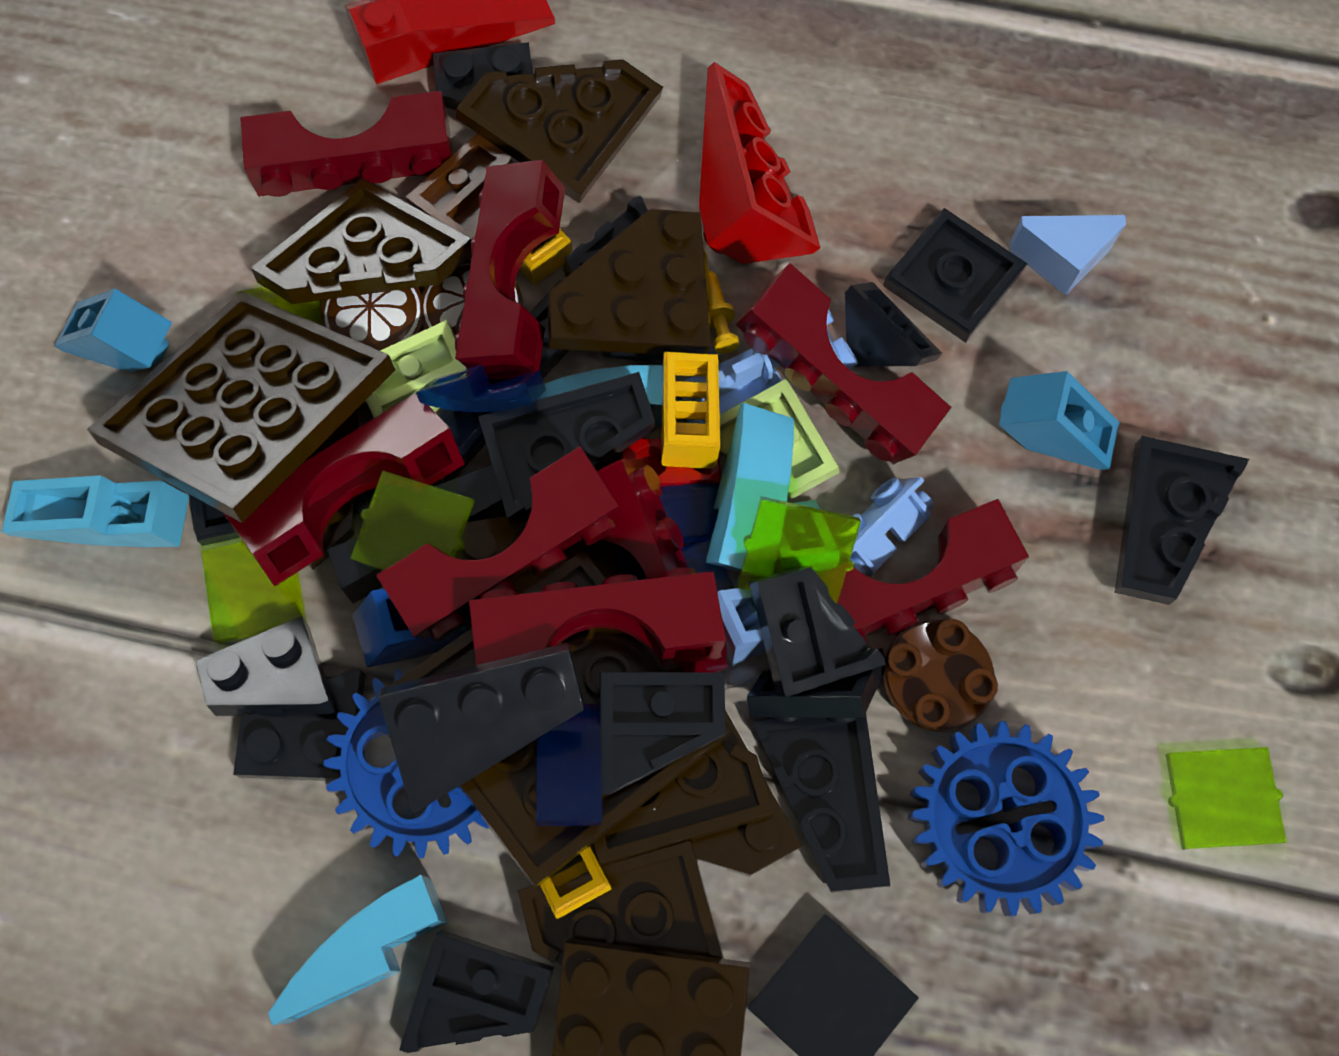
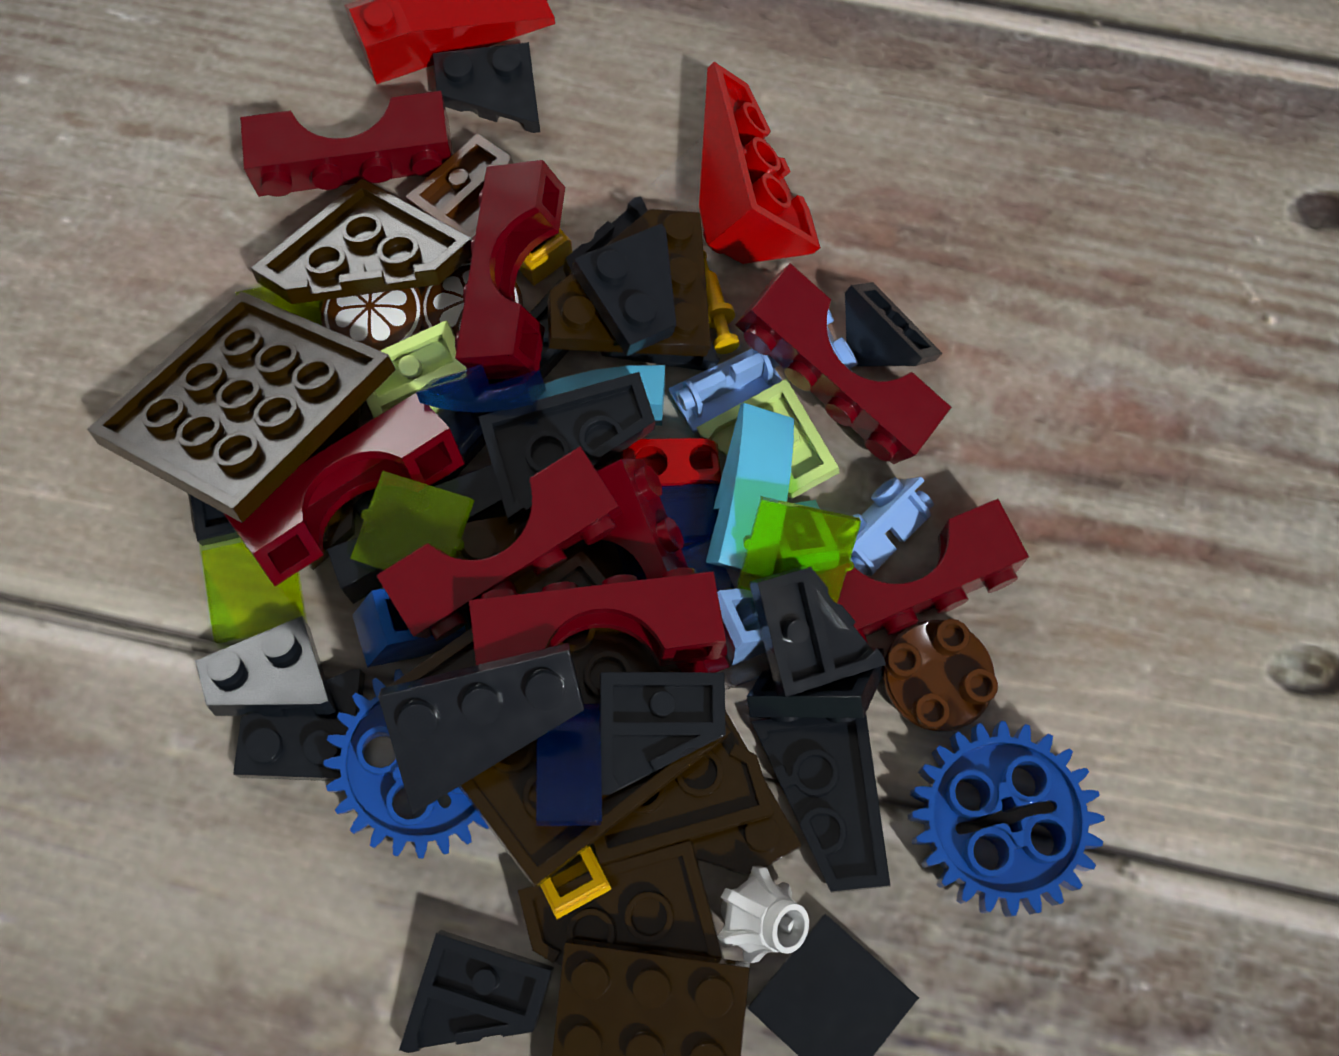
(97, 512): medium azure slope -> none
(115, 332): dark azure slope -> none
(361, 950): medium azure slope -> none
(562, 116): dark brown plate -> none
(631, 288): none -> black wing
(690, 443): yellow slope -> none
(762, 917): none -> white rock
(954, 274): black tile -> none
(1059, 419): dark azure slope -> none
(1065, 246): light blue slope -> none
(1169, 513): black wing -> none
(1225, 798): clear neon green piece -> none

